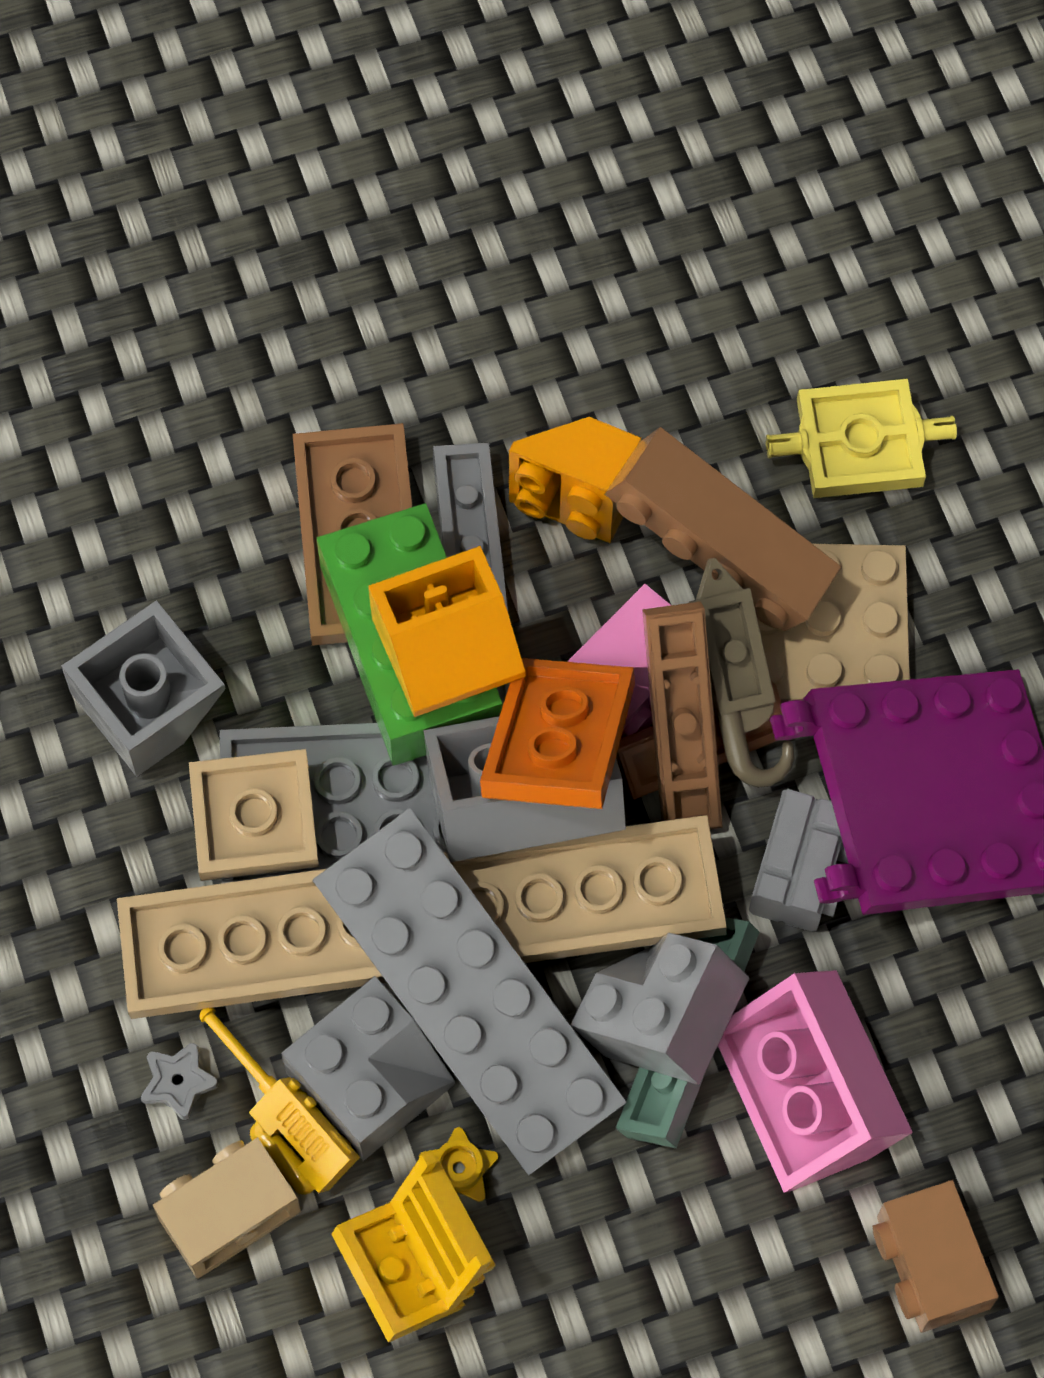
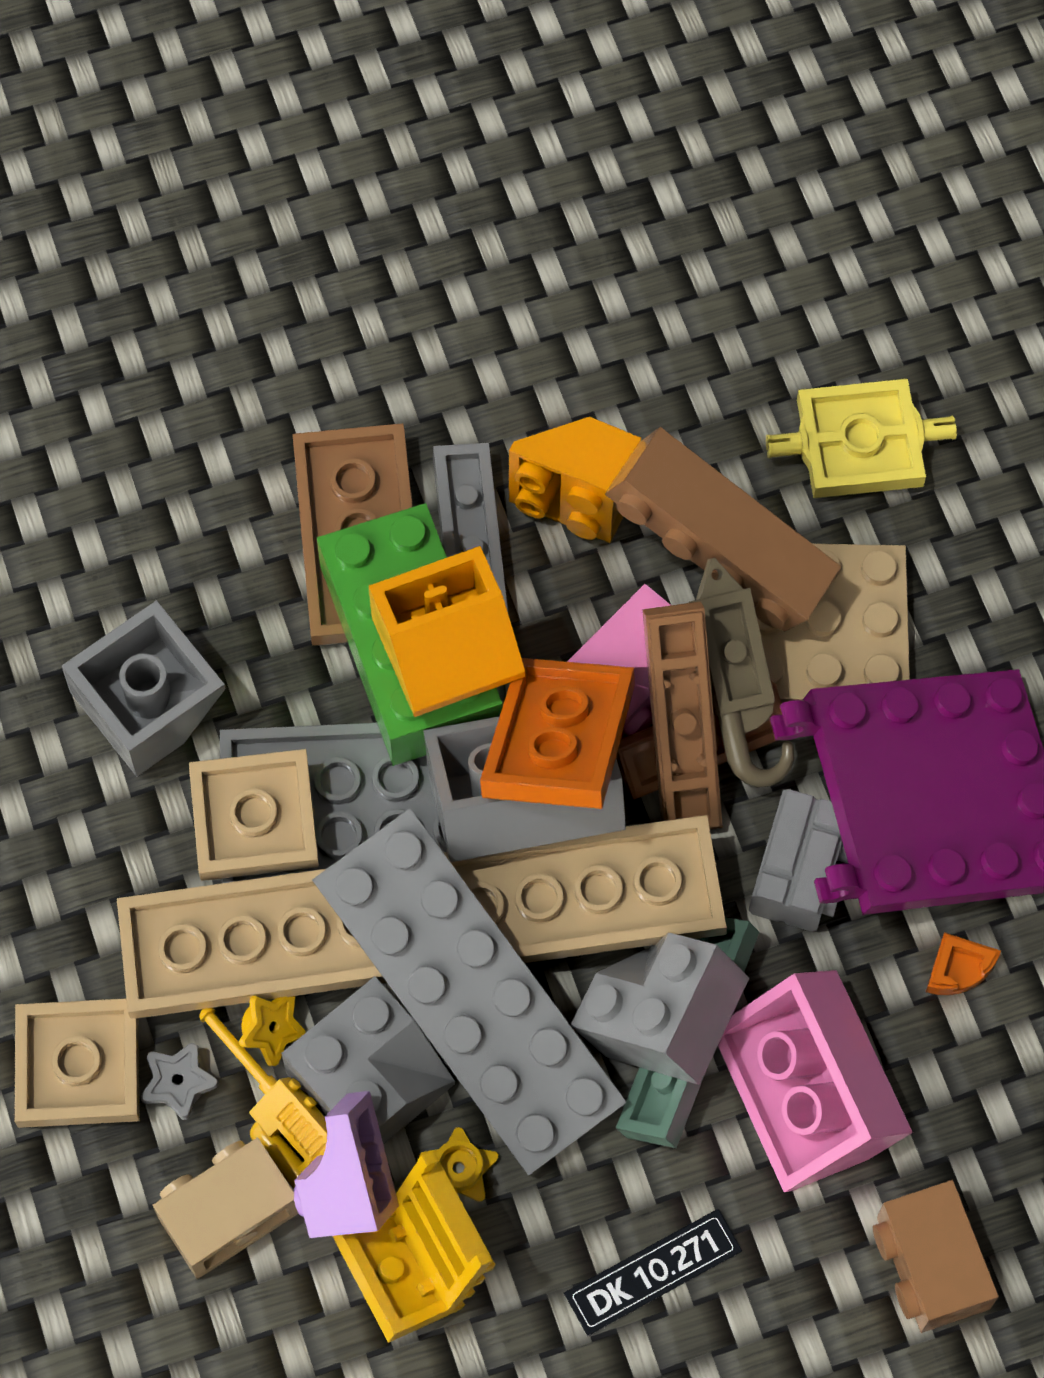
(76, 1063): none -> tan plate
(257, 1022): none -> yellow plate
(351, 1183): none -> lavender arch
(652, 1272): none -> black sticker
(960, 965): none -> orange tile

